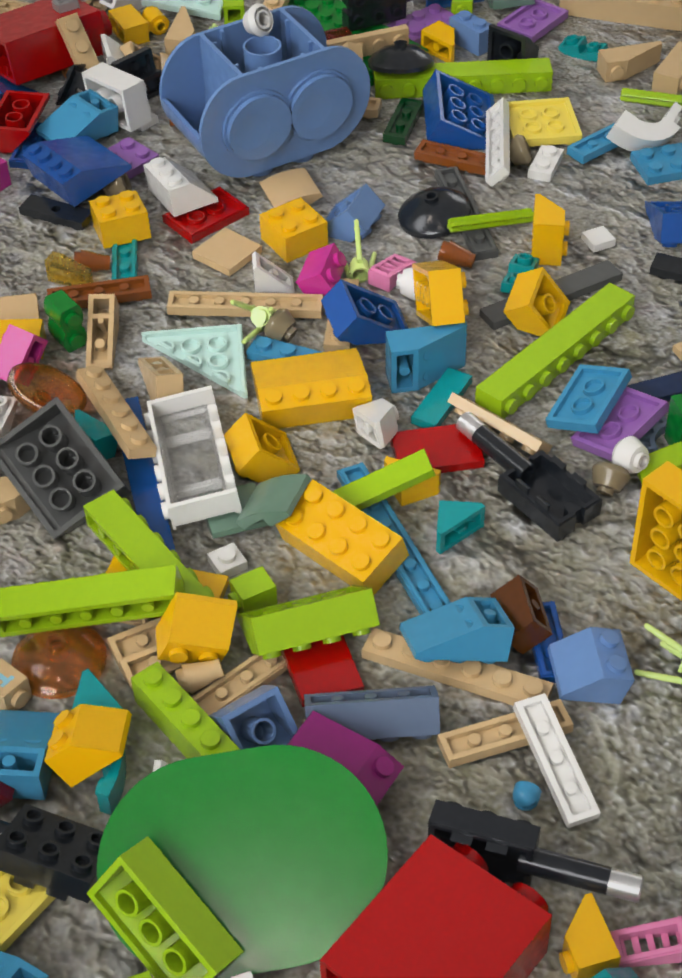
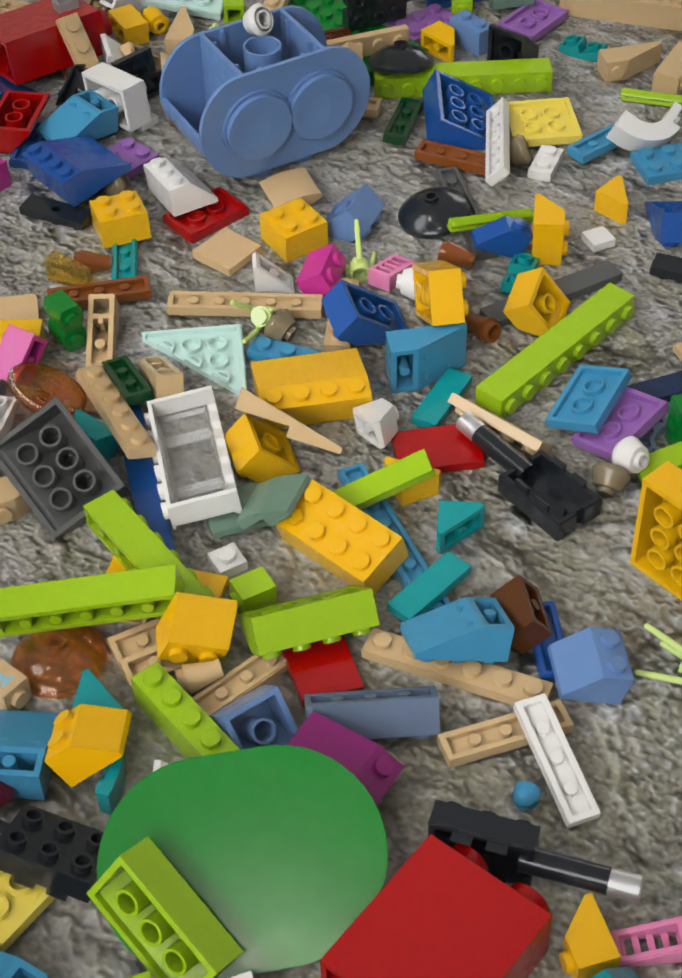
(128, 380): none -> dark green plate
(297, 431): none -> tan slope
(429, 587): none -> teal tile
(484, 328): none -> dark orange cone
(503, 236): none -> blue slope
(612, 200): none -> yellow slope

